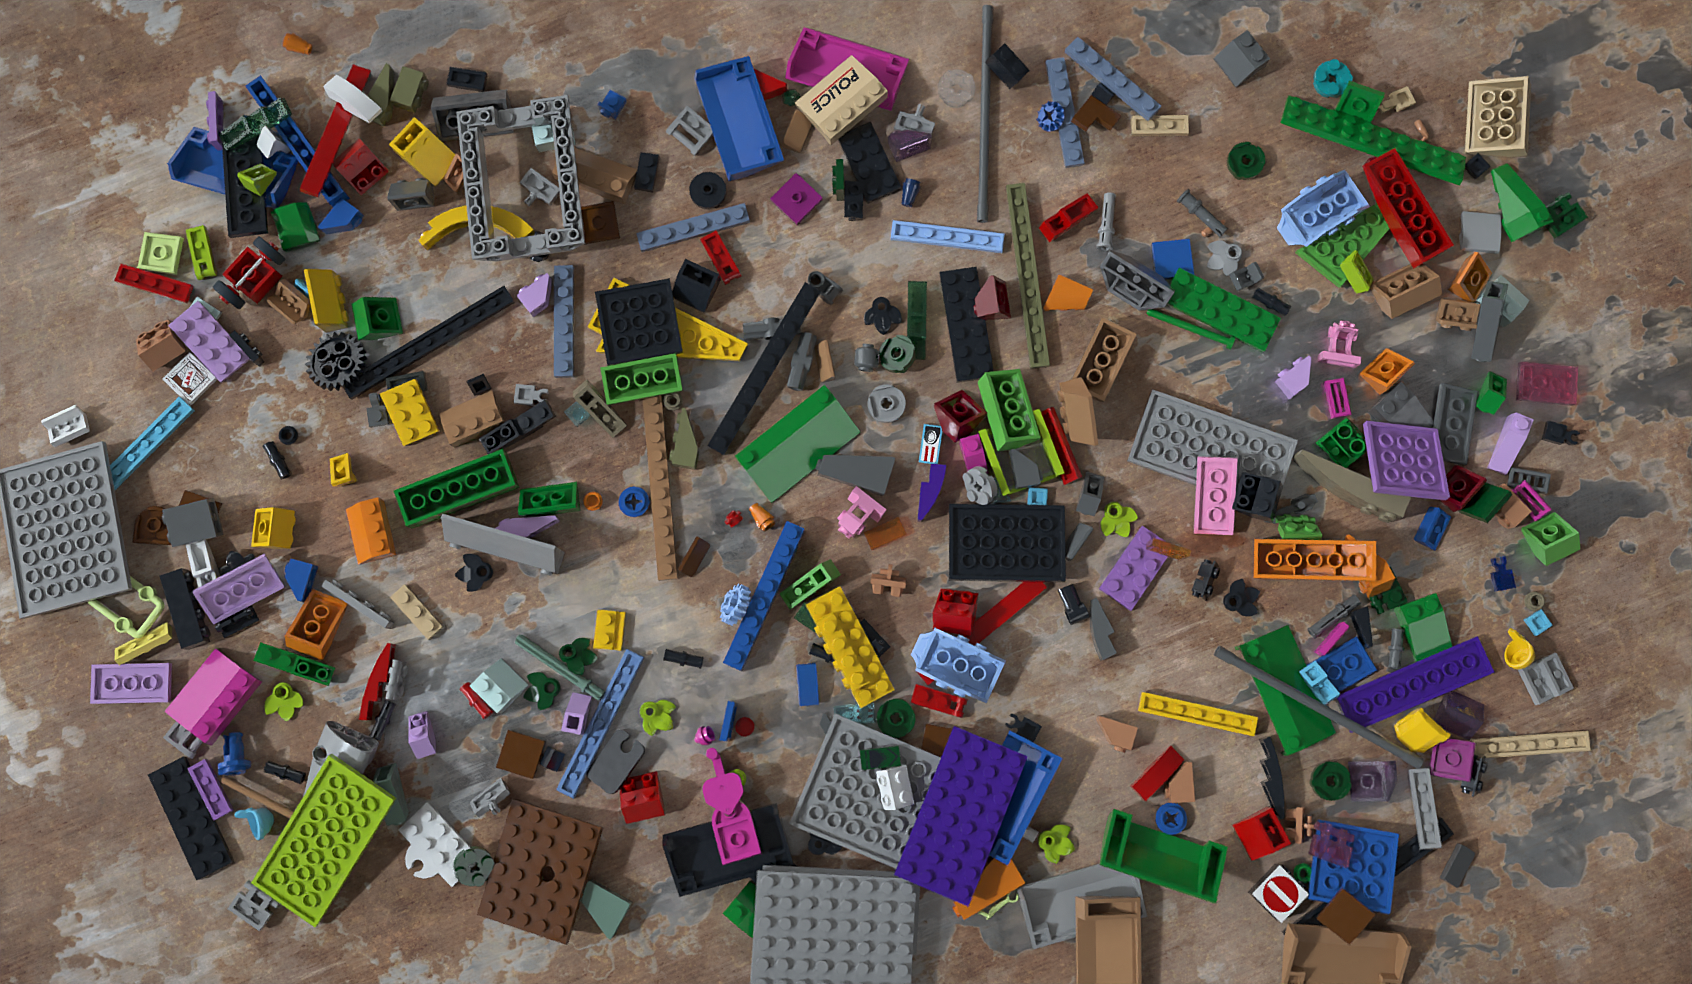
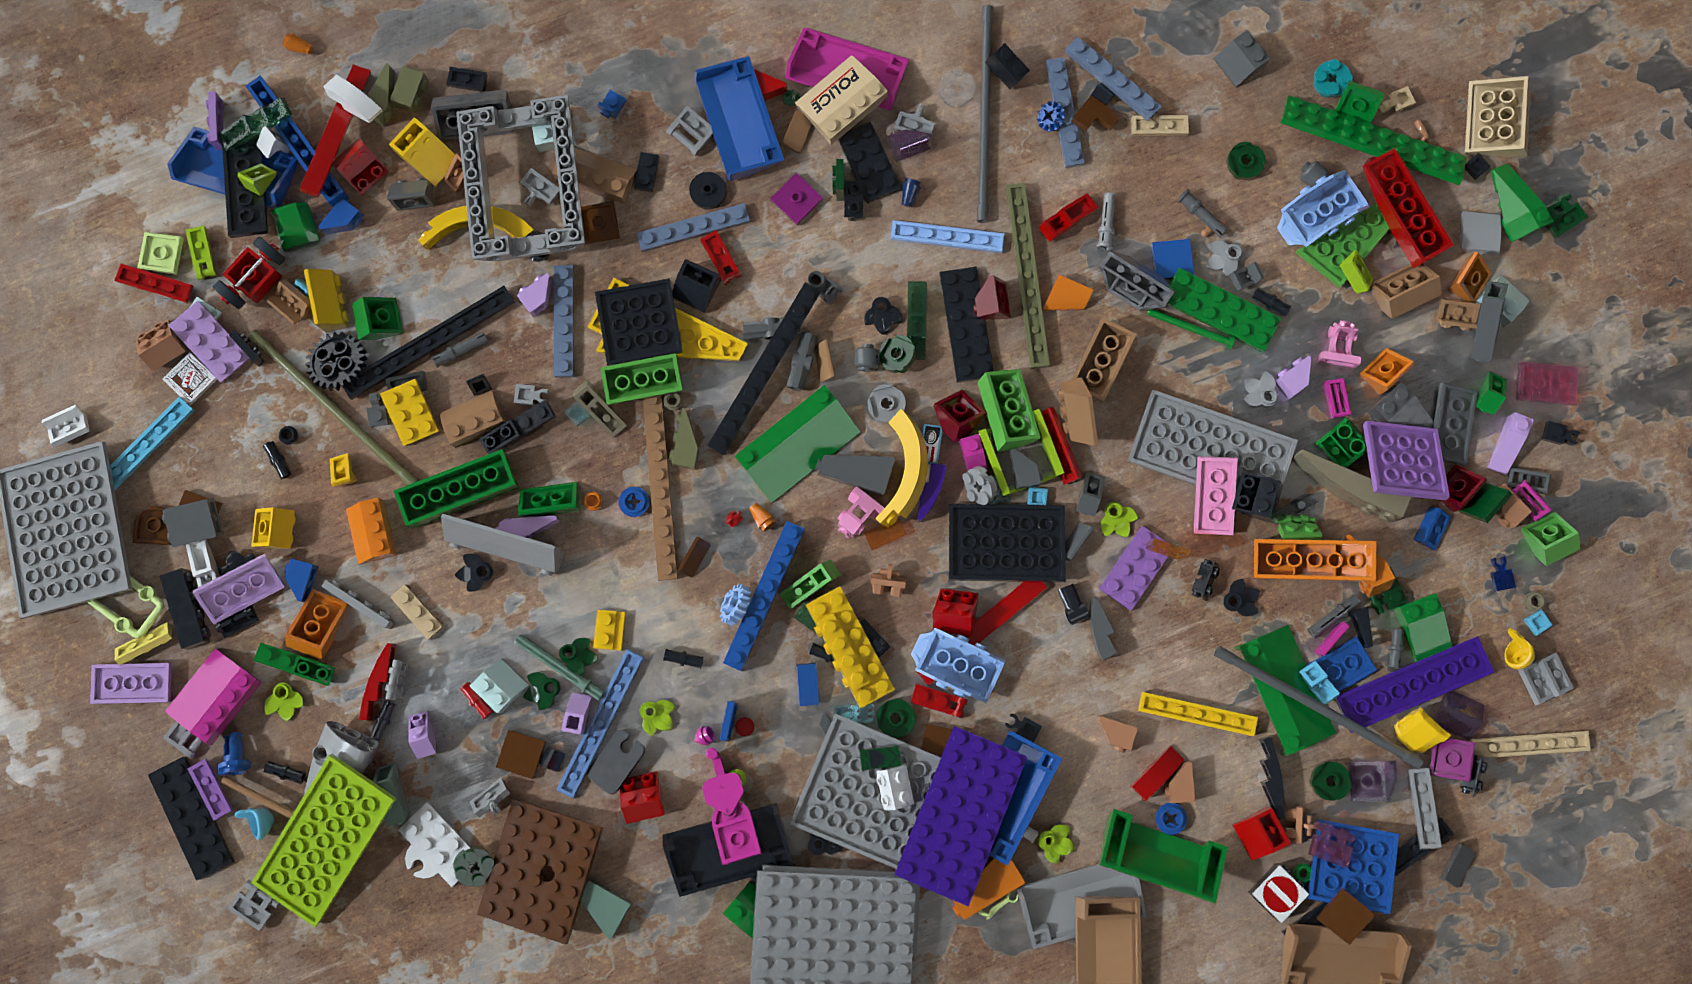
(405, 475): none -> olive piece
(460, 349): none -> dark grey pin
(914, 473): none -> yellow arch
(1259, 388): none -> light grey plate
(1312, 172): none -> dark grey head

